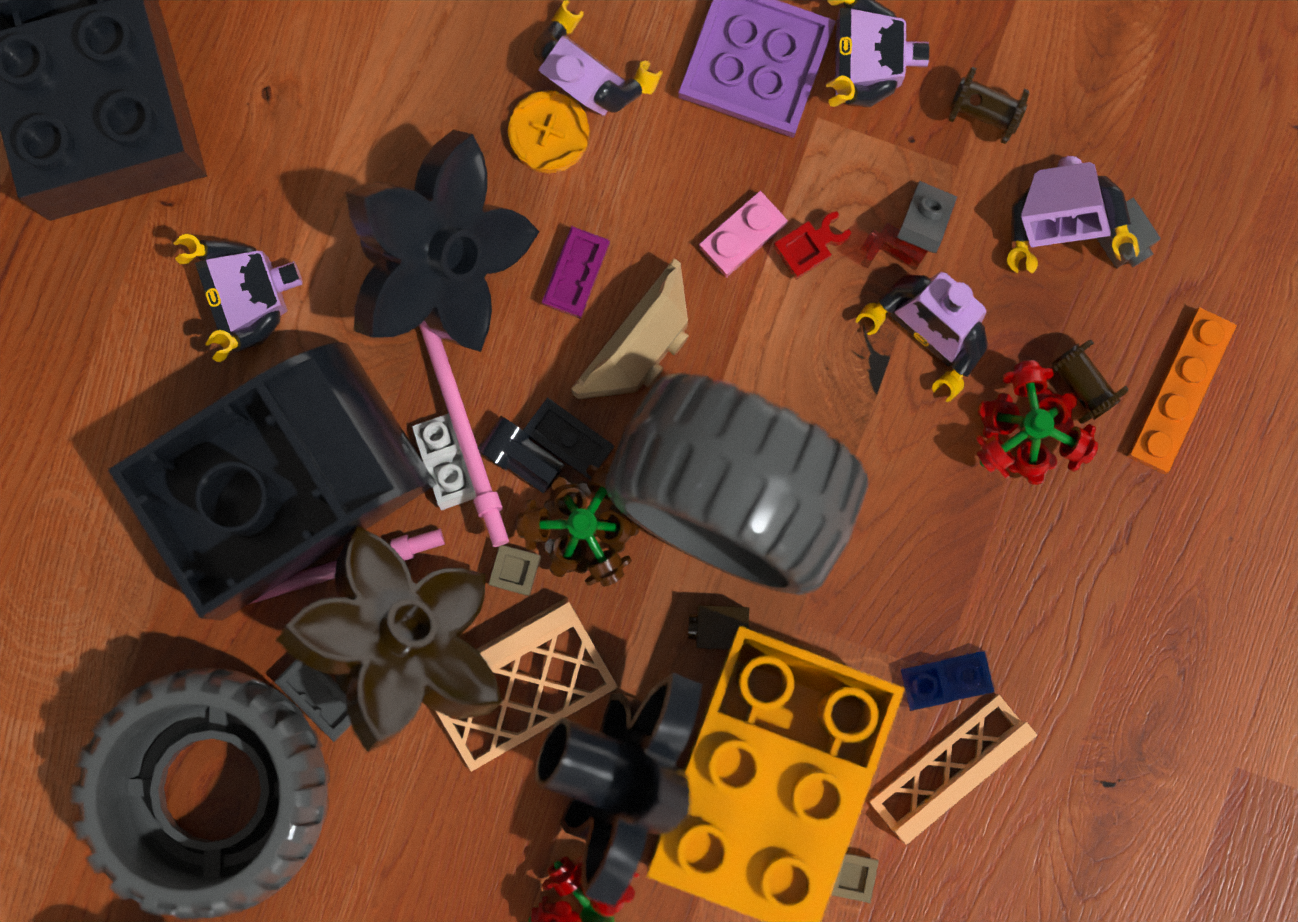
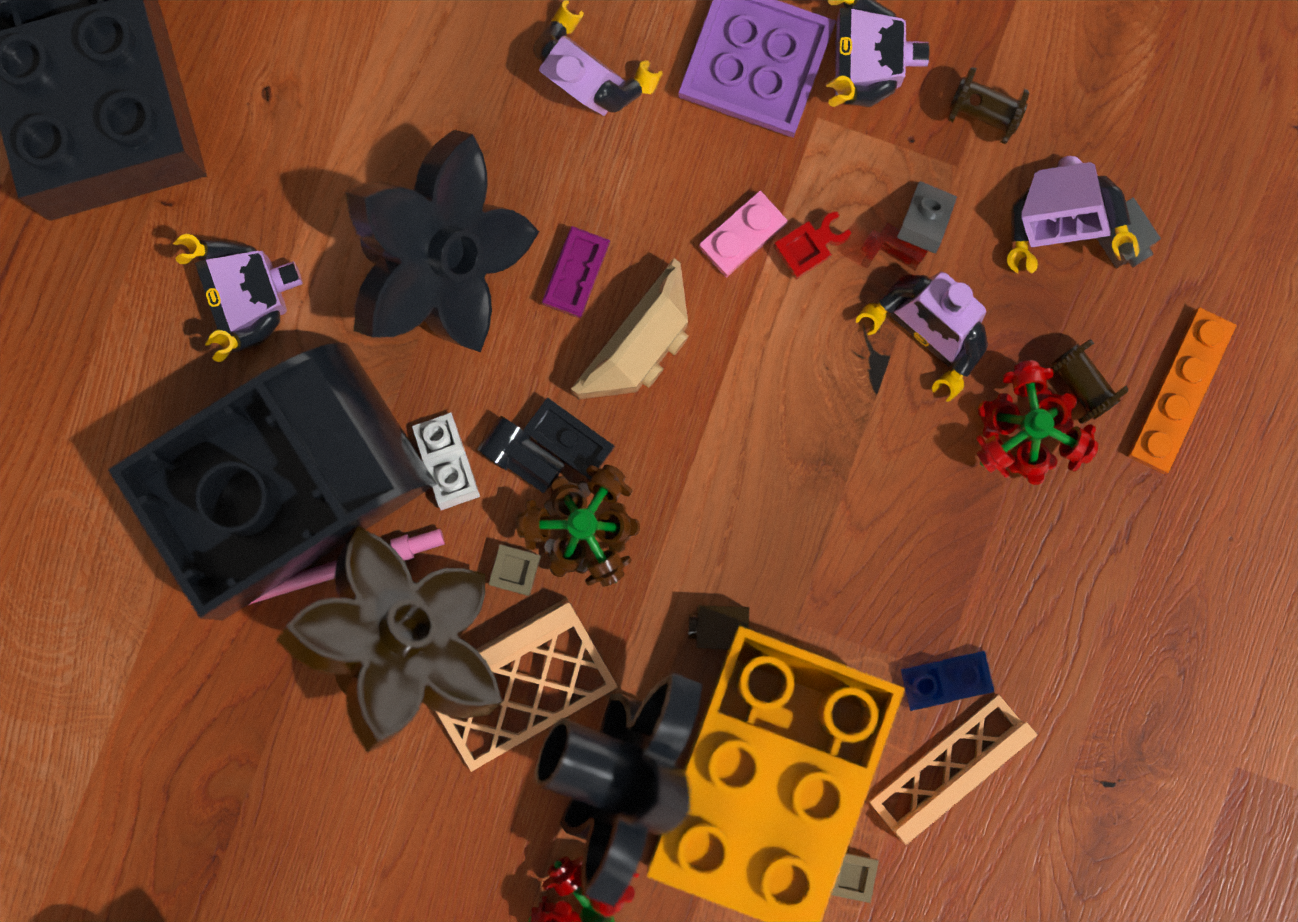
(126, 803): dark grey tyre -> none
(317, 696): dark grey plate -> none
(486, 501): bright pink bar -> none
(548, 131): light orange tile -> none
(738, 483): dark grey tyre -> none

